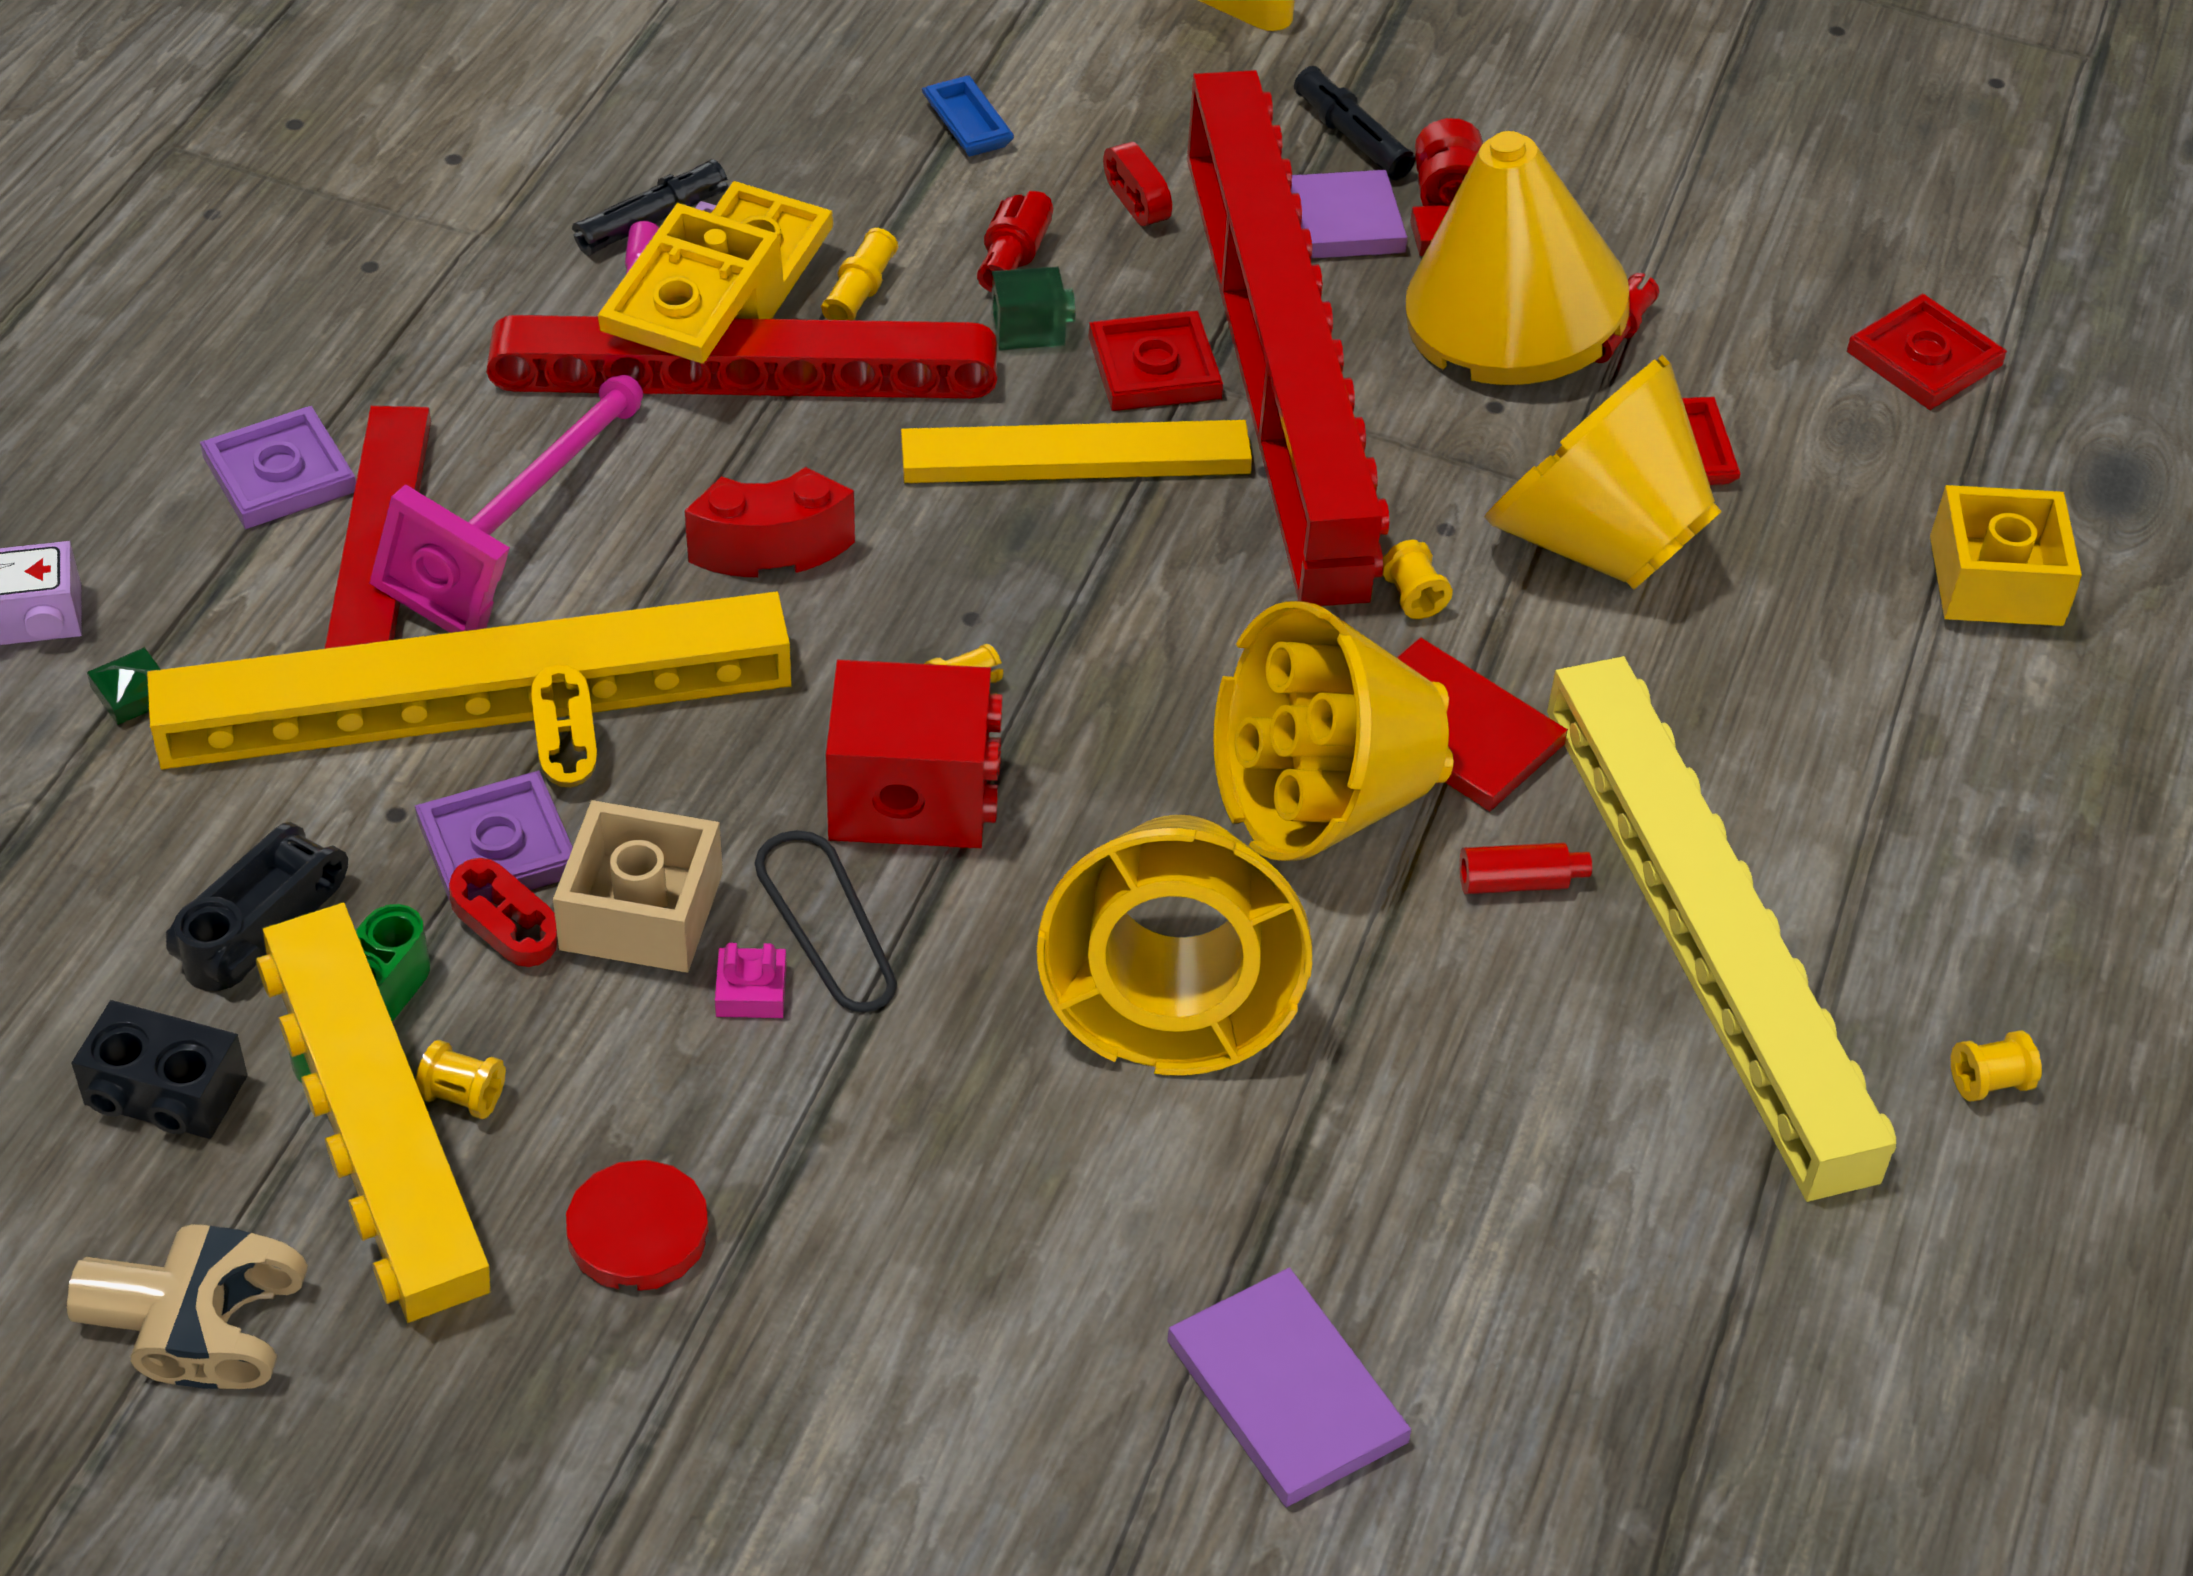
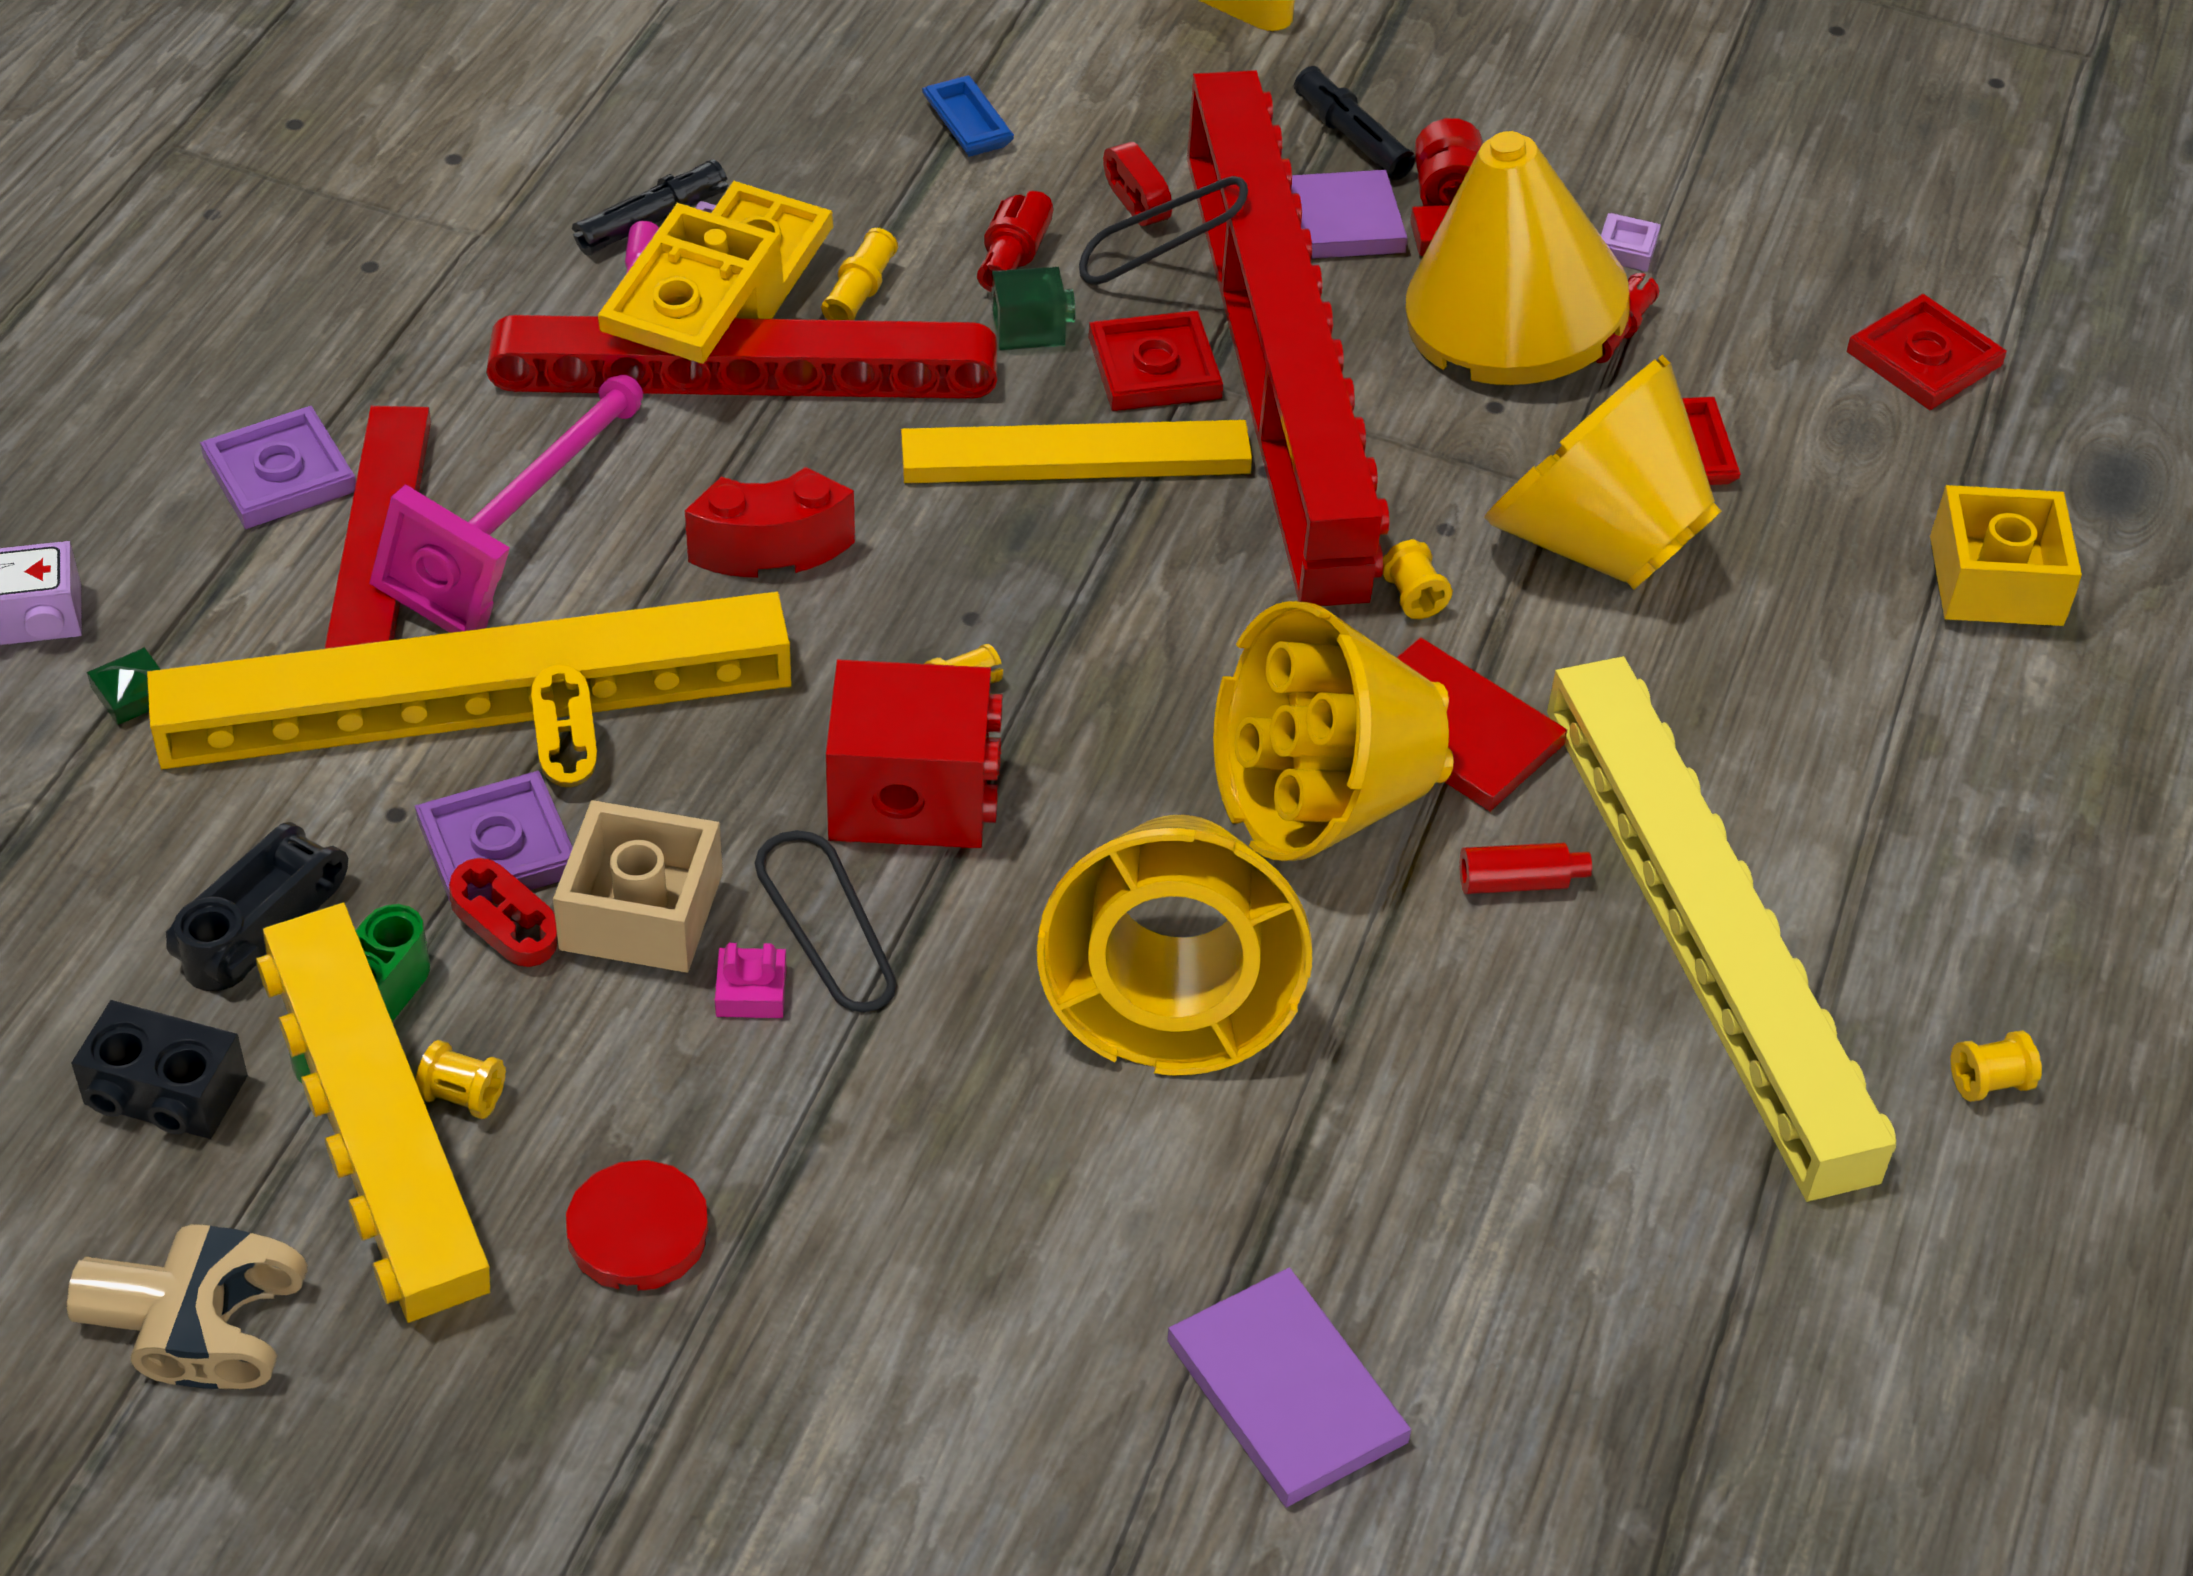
(1233, 180): none -> black piece
(1631, 240): none -> lavender tile

